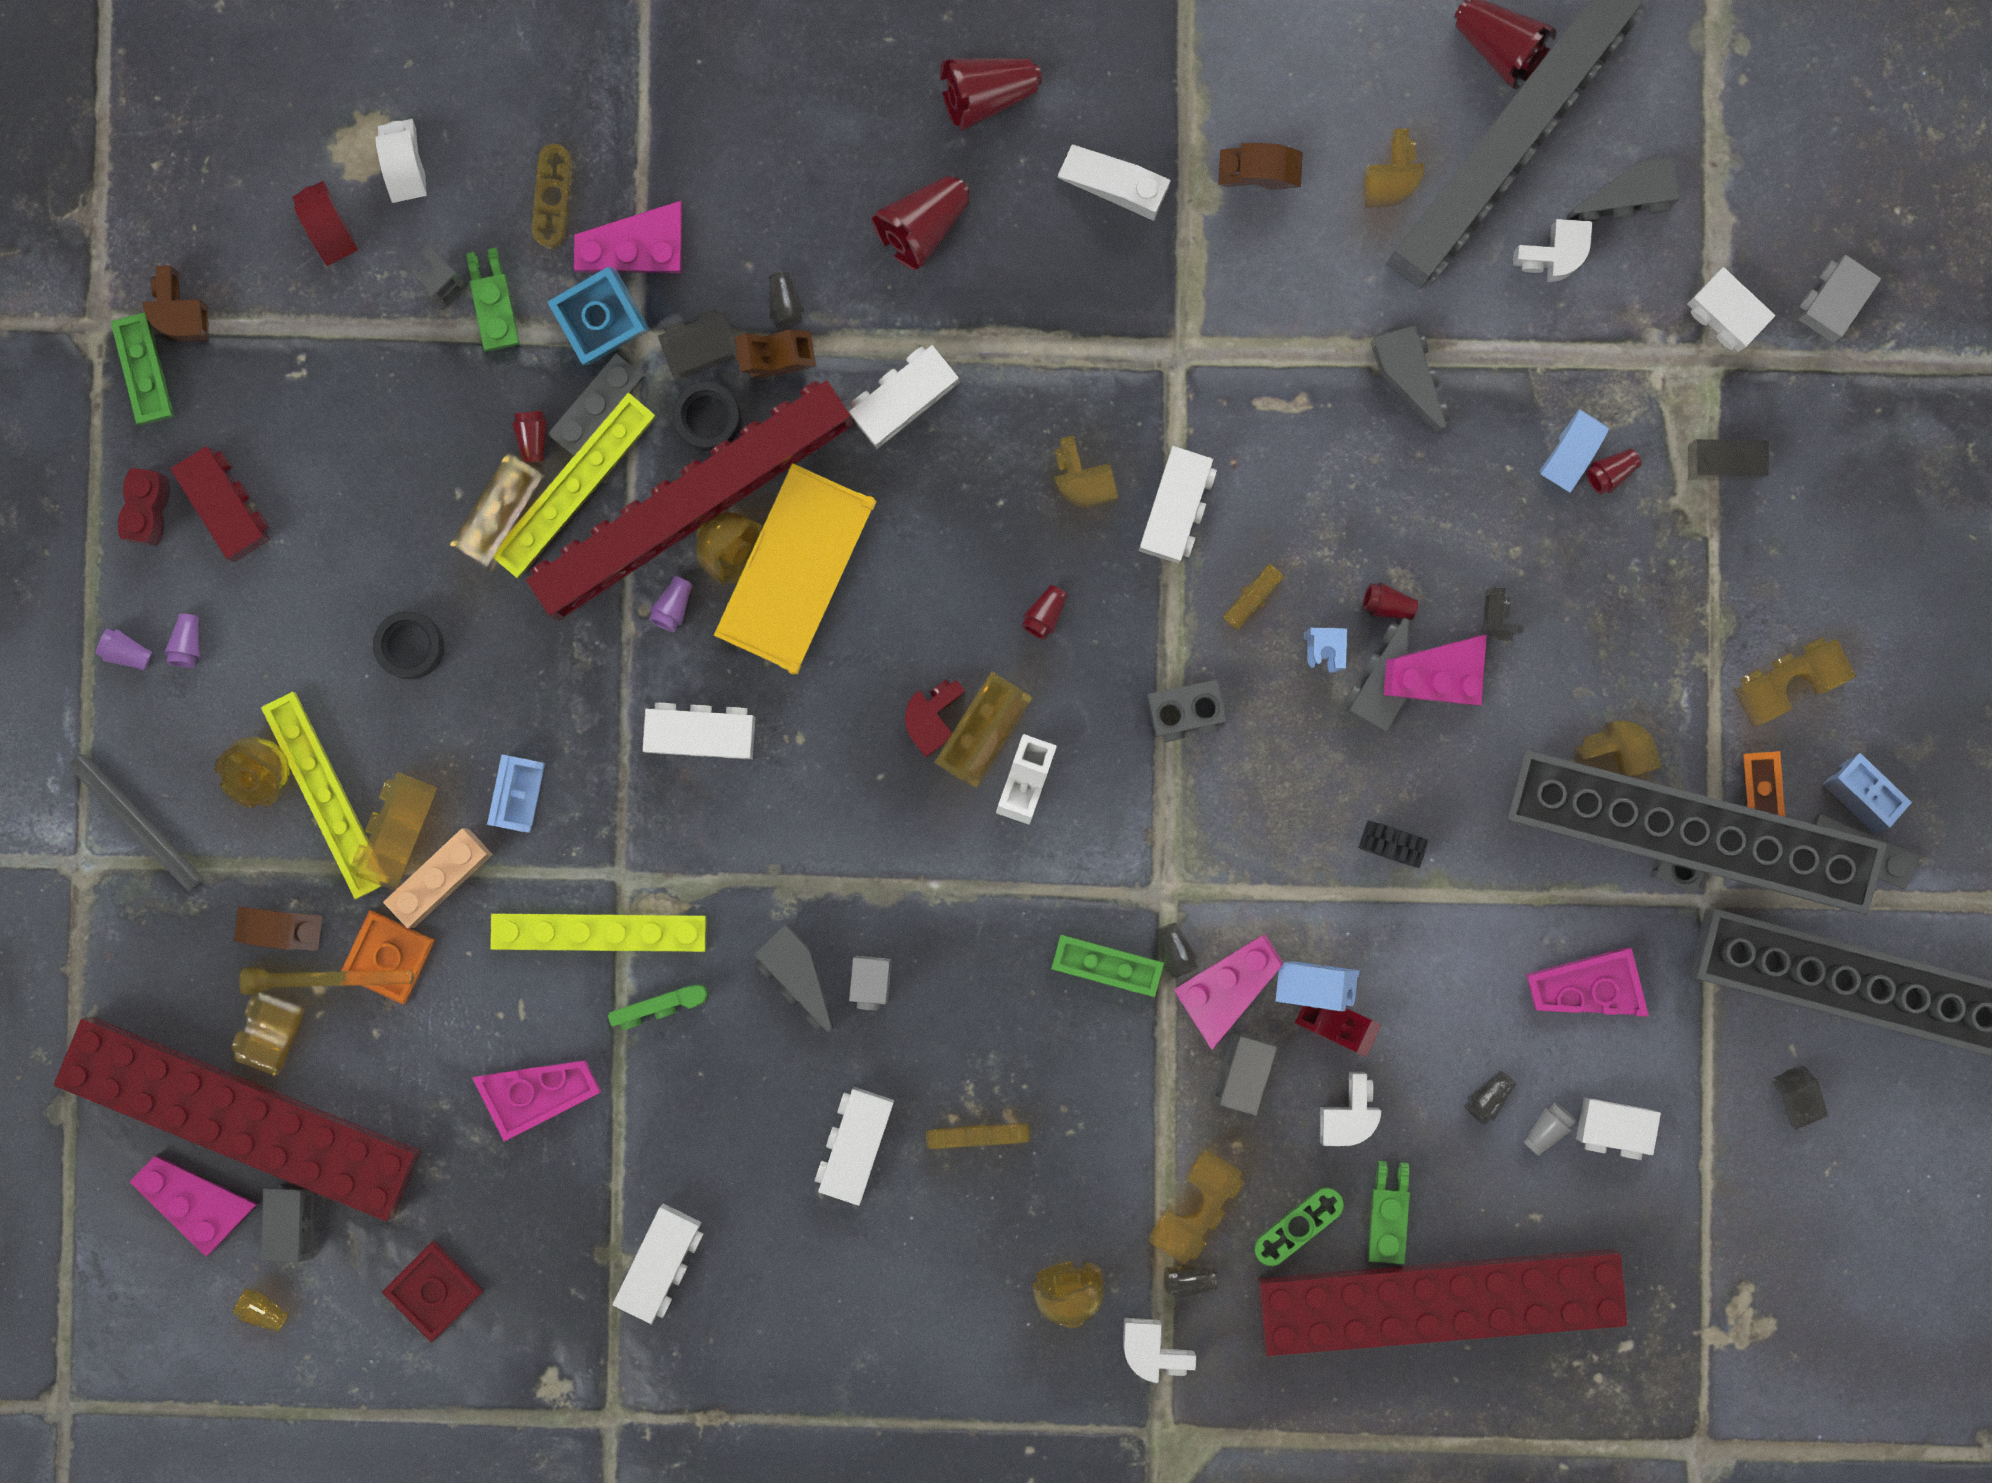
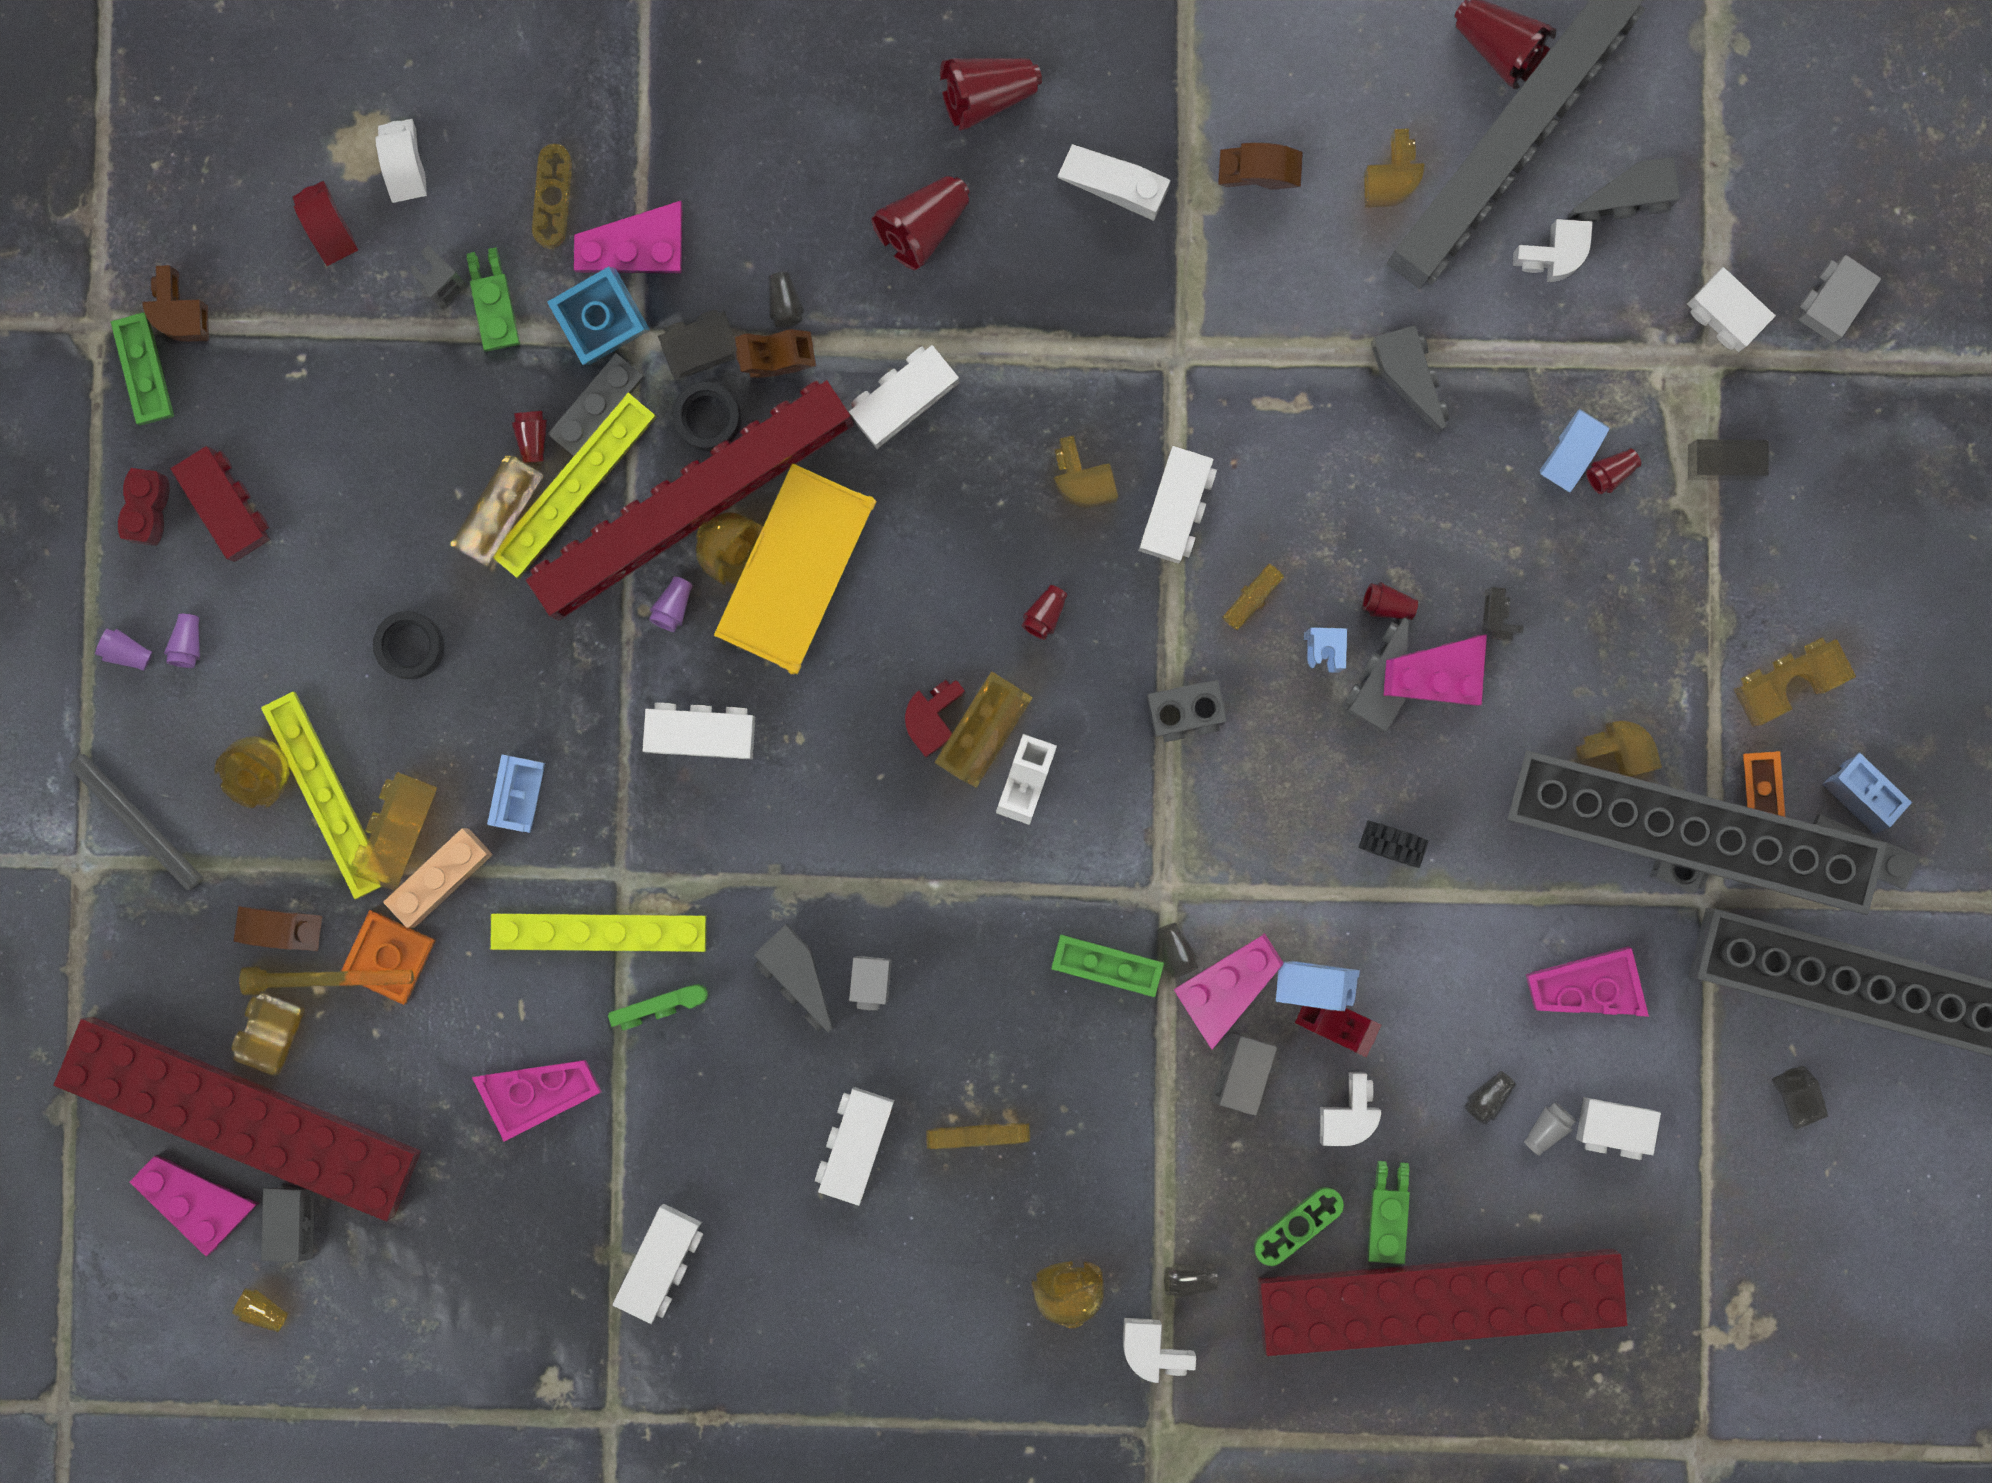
(432, 1291): dark red tile -> none
(1183, 1235): clear yellow arch -> none

